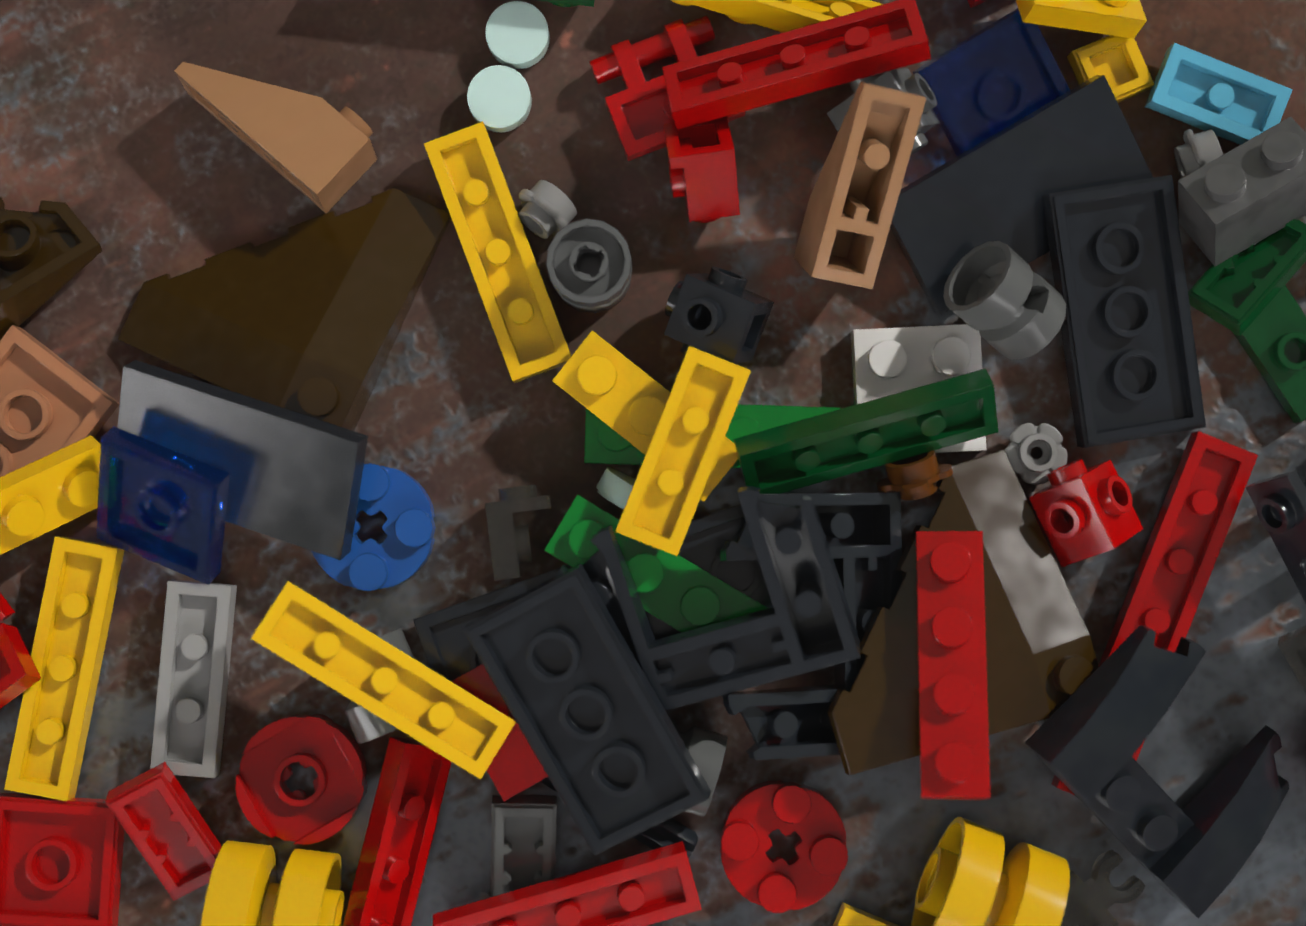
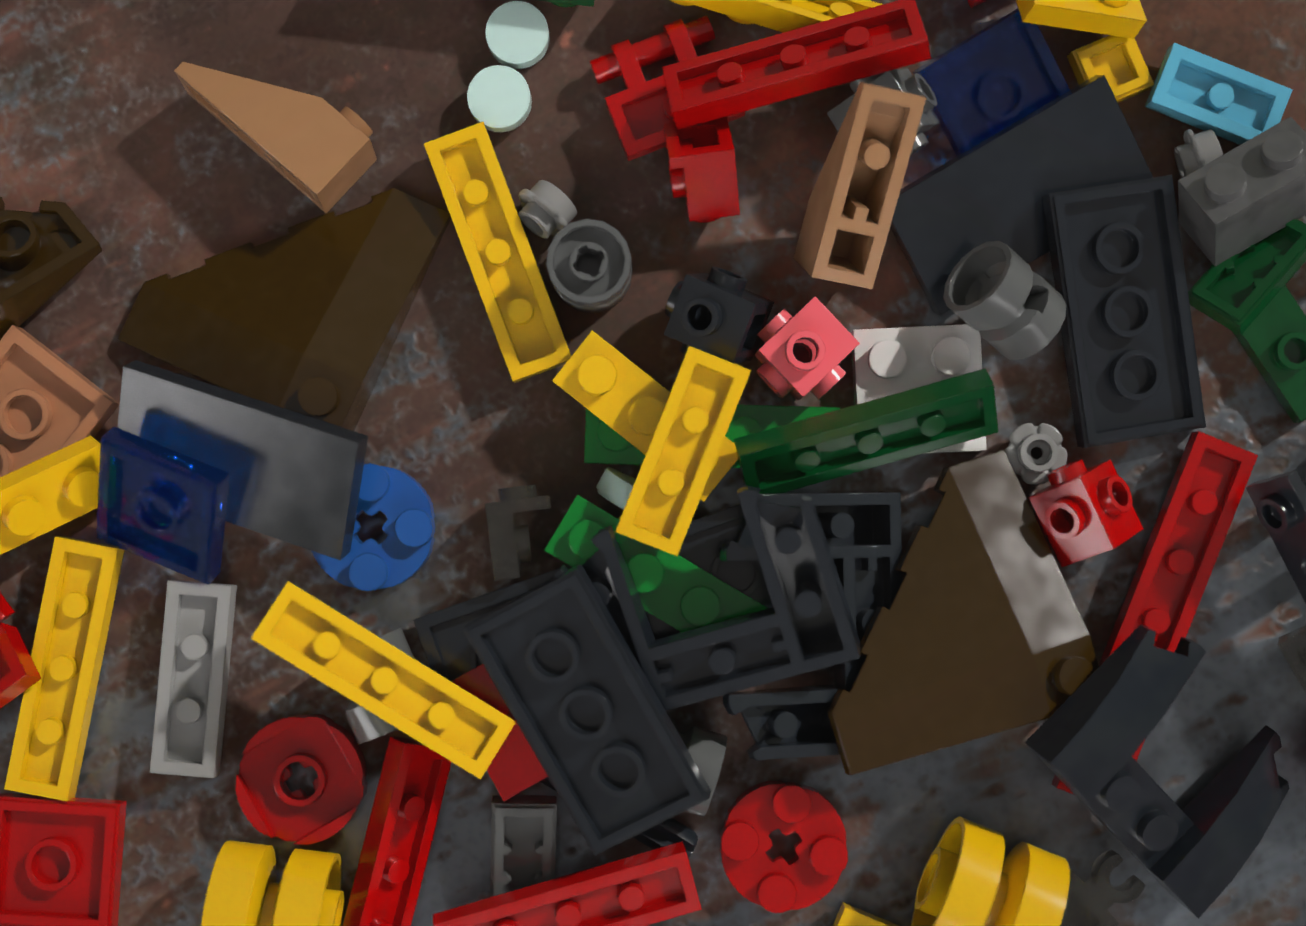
(166, 829): red plate -> none
(822, 337): none -> coral brick
(914, 476): reddish brown plate -> none
(952, 666): red plate -> none

